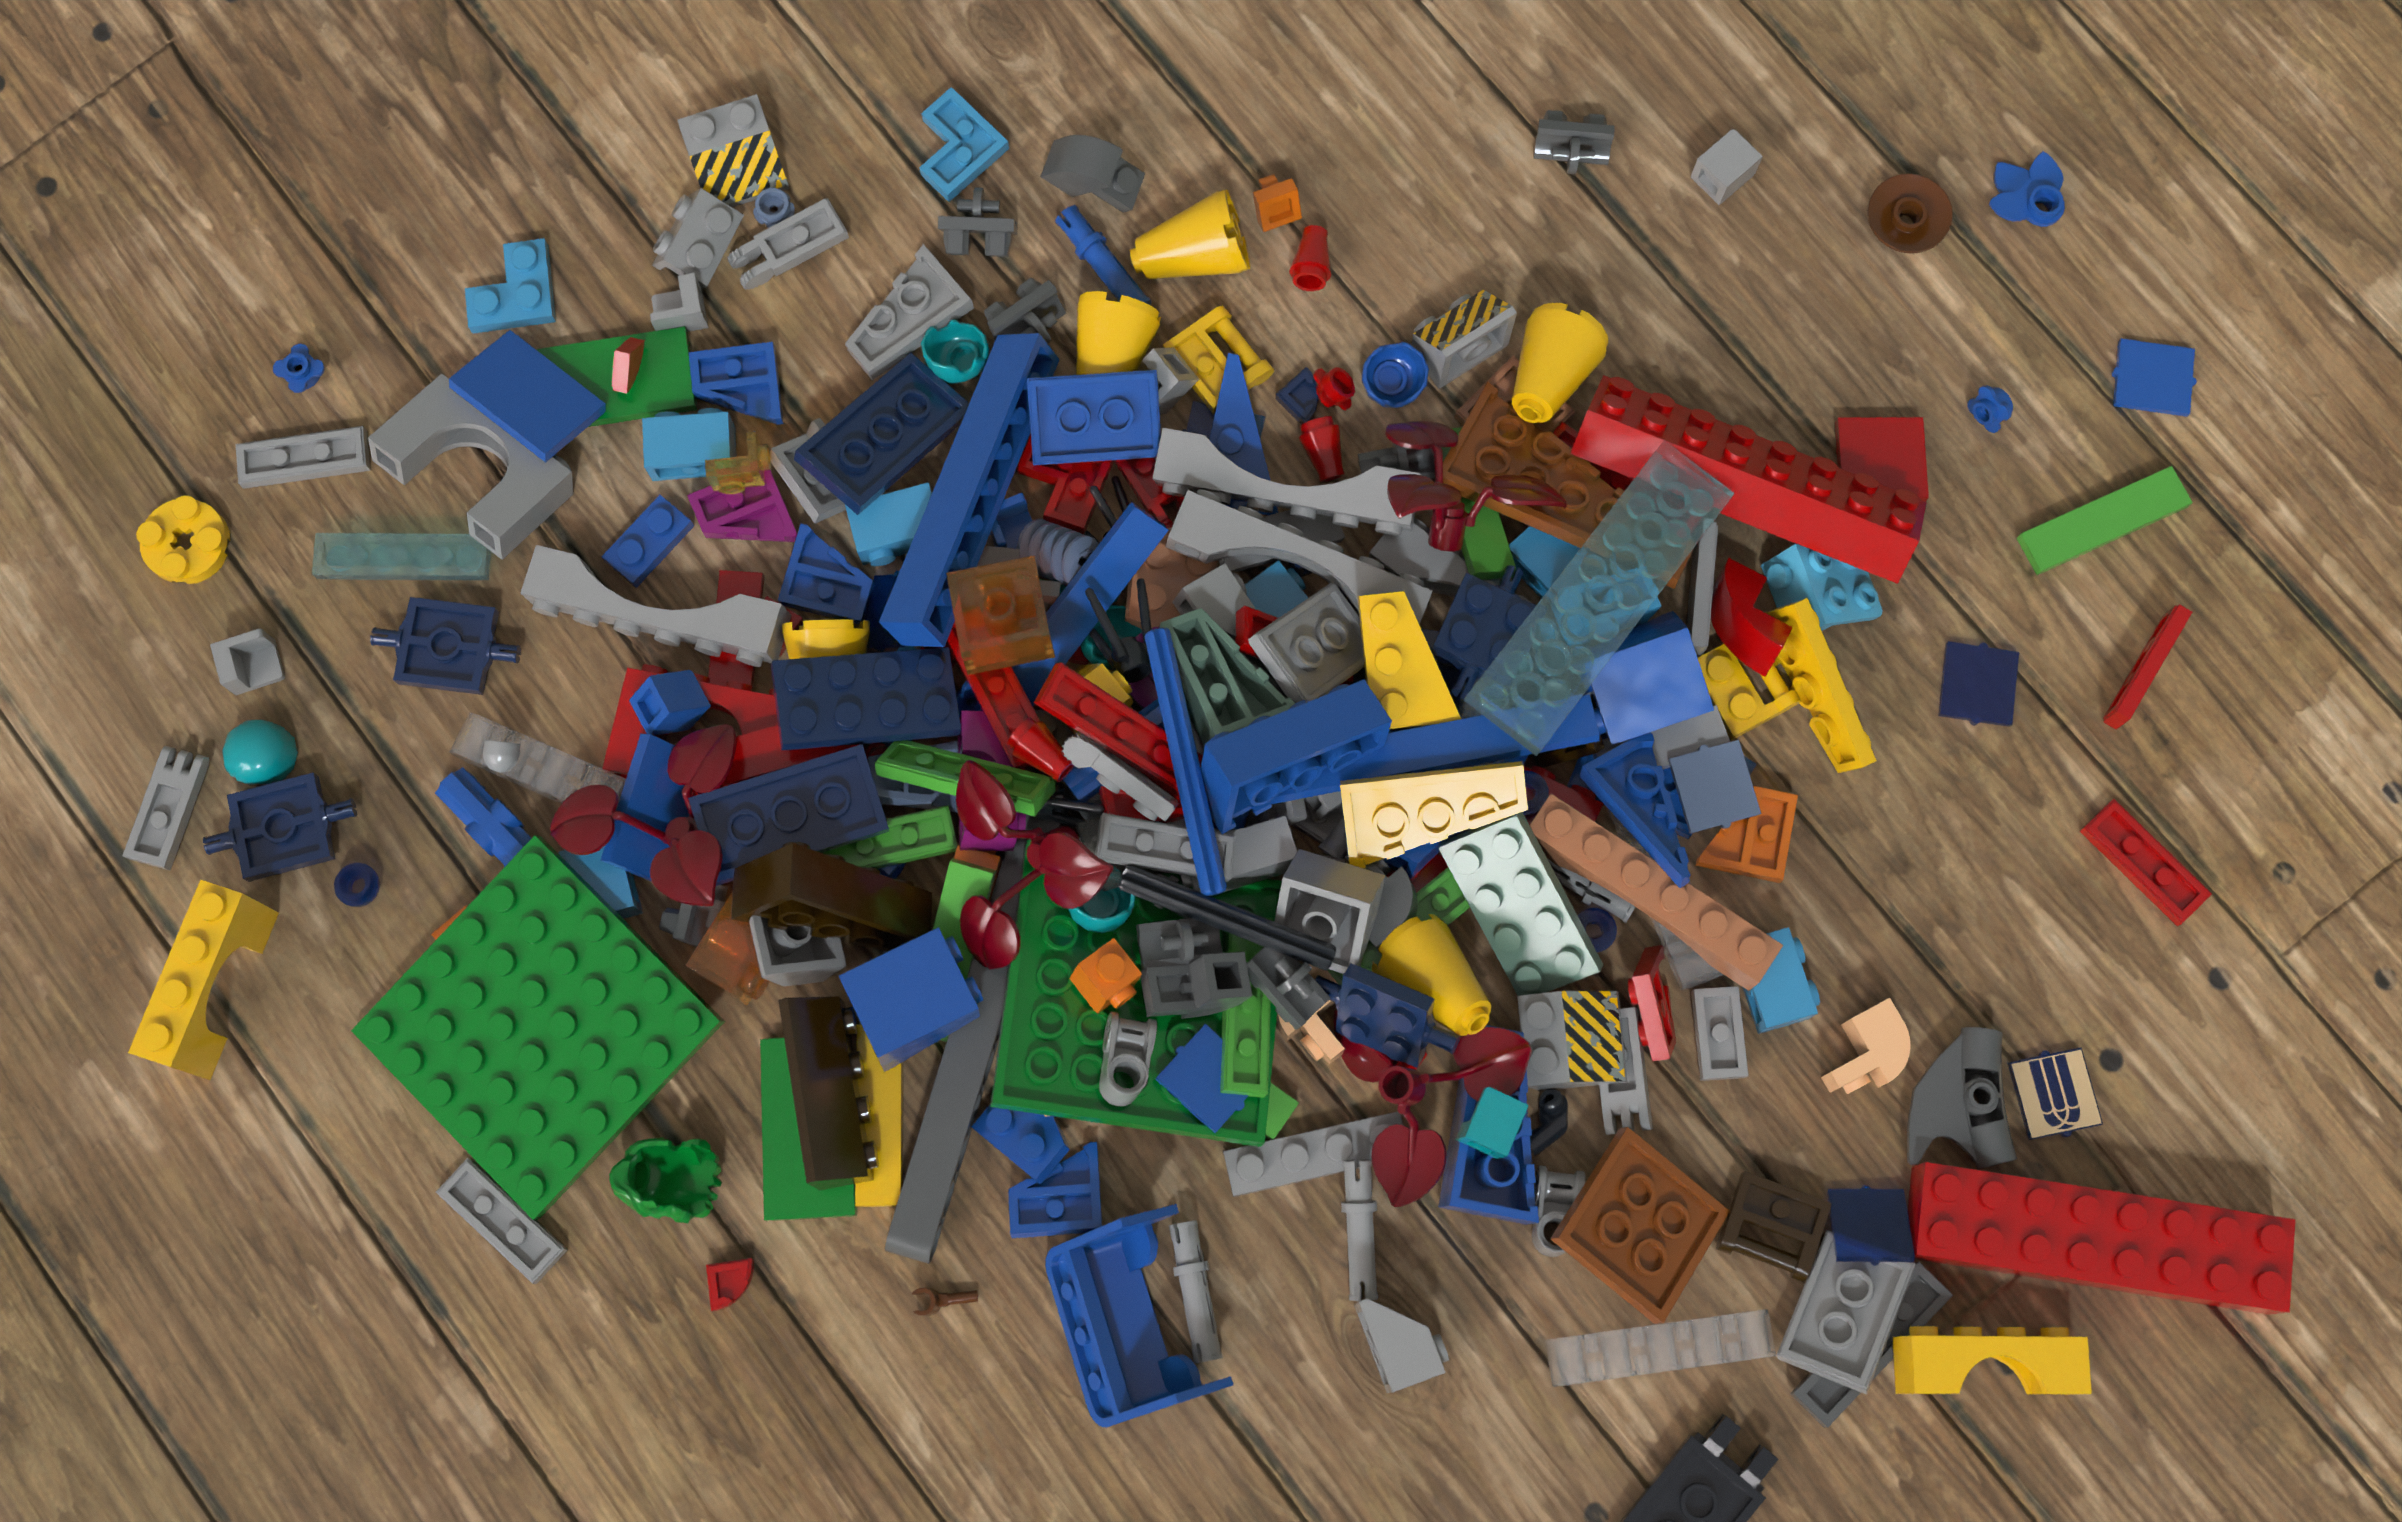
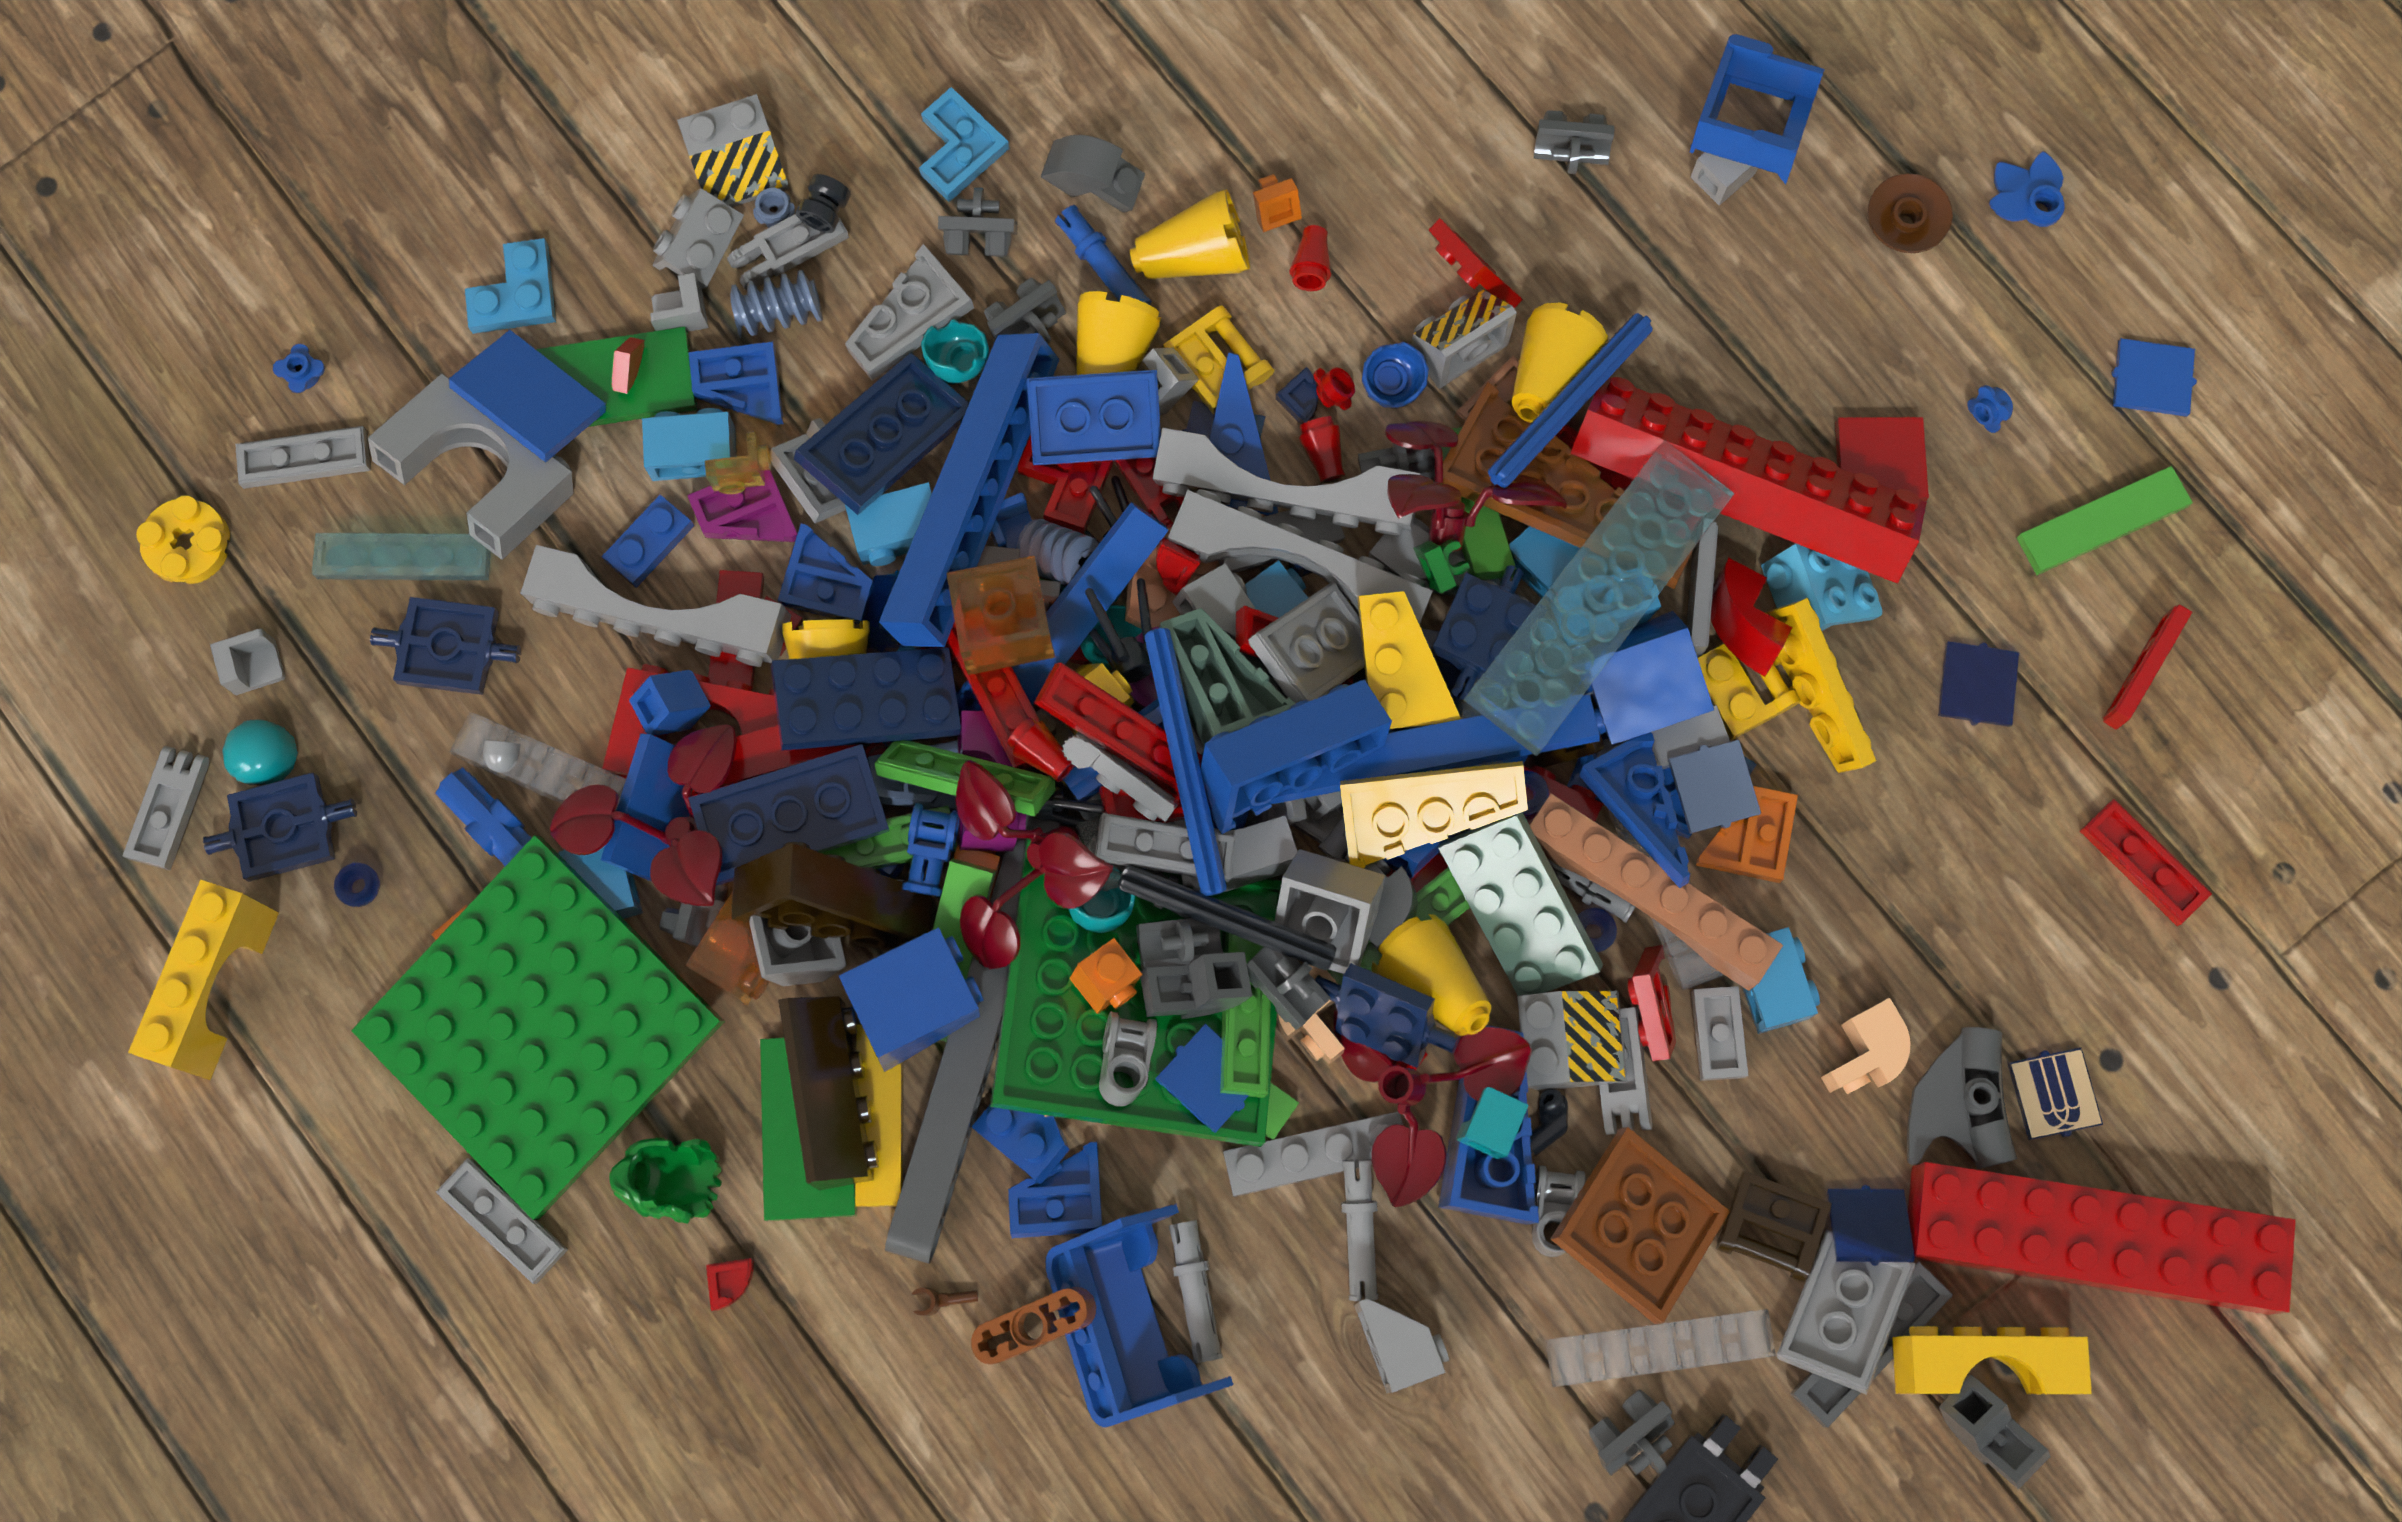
(775, 303): none -> sand blue piece
(823, 203): none -> black wheel
(931, 846): none -> blue connector
(1052, 1327): none -> dark orange beam
(1175, 564): none -> red tile
(1436, 564): none -> green tile
(1473, 268): none -> red wing
(1570, 400): none -> blue axle
(1649, 1423): none -> dark grey hips
(1753, 66): none -> blue piece
(1991, 1434): none -> dark grey brick

